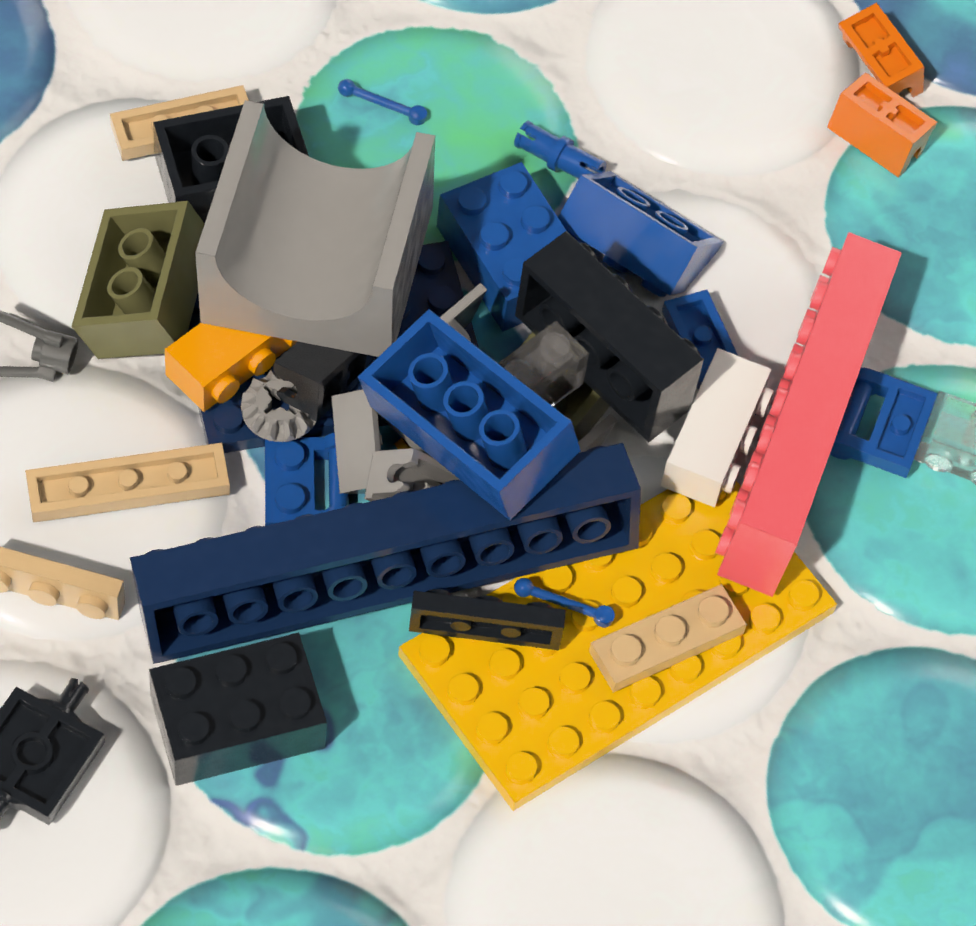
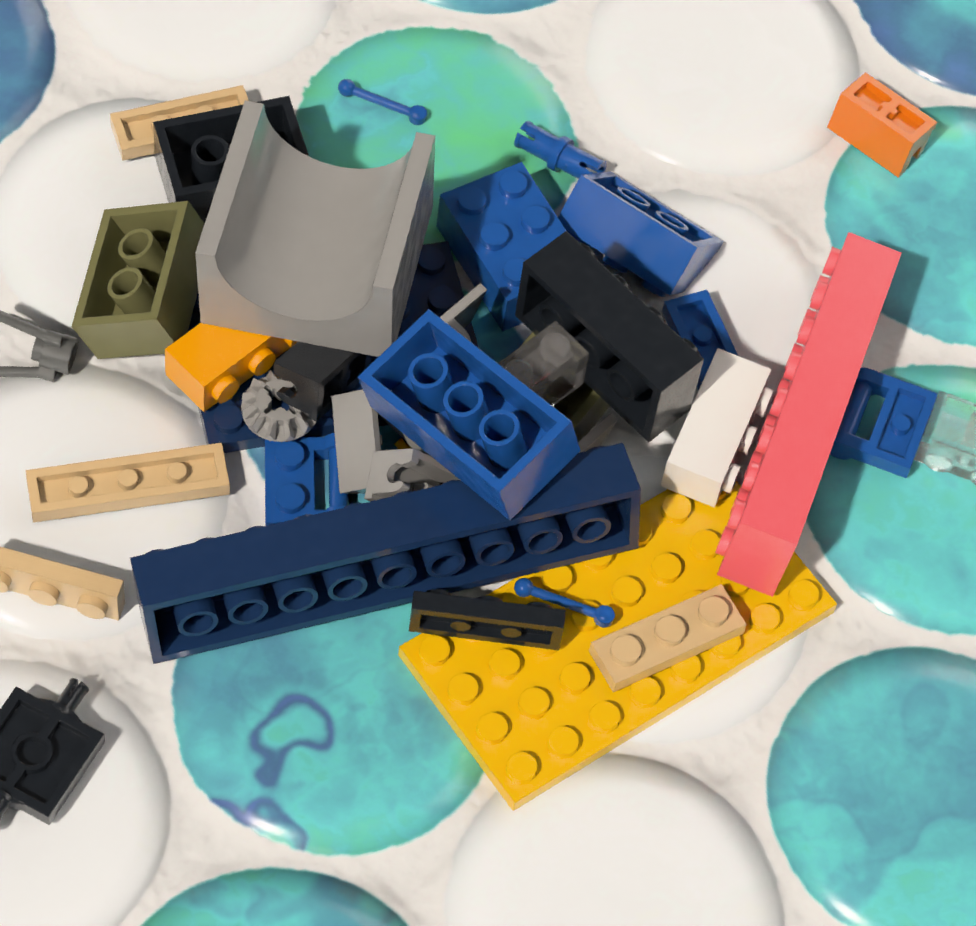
(237, 708): black brick -> none
(883, 50): orange hinge -> none

